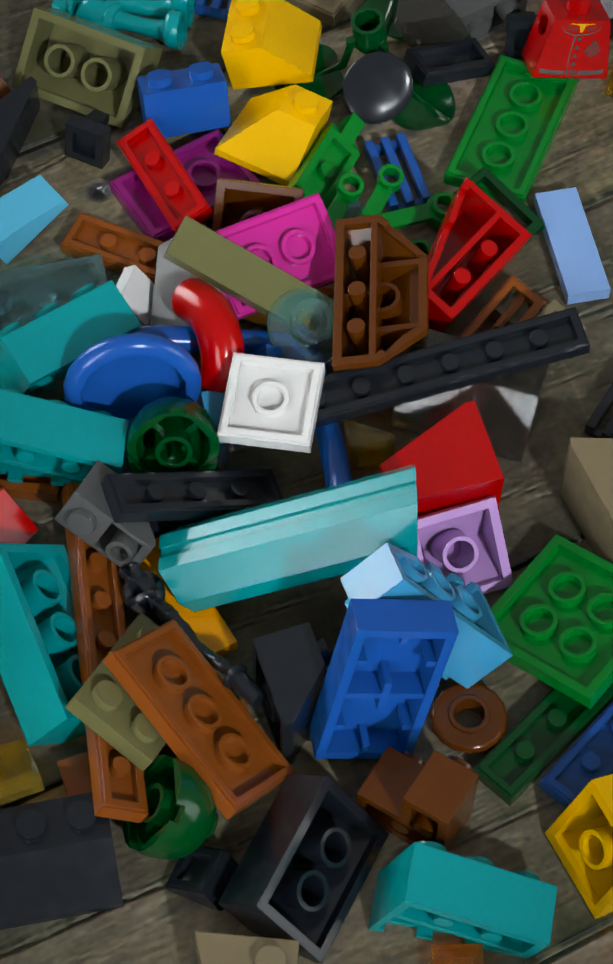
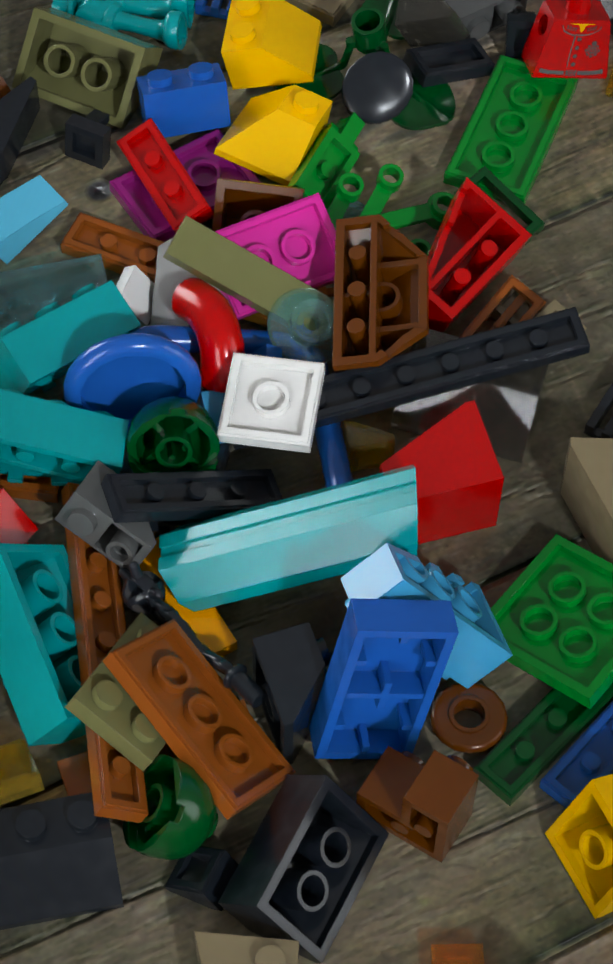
(389, 148): blue tile -> none
(464, 899): teal wedge -> none
(467, 543): lavender slope -> none
(571, 246): light blue tile -> none

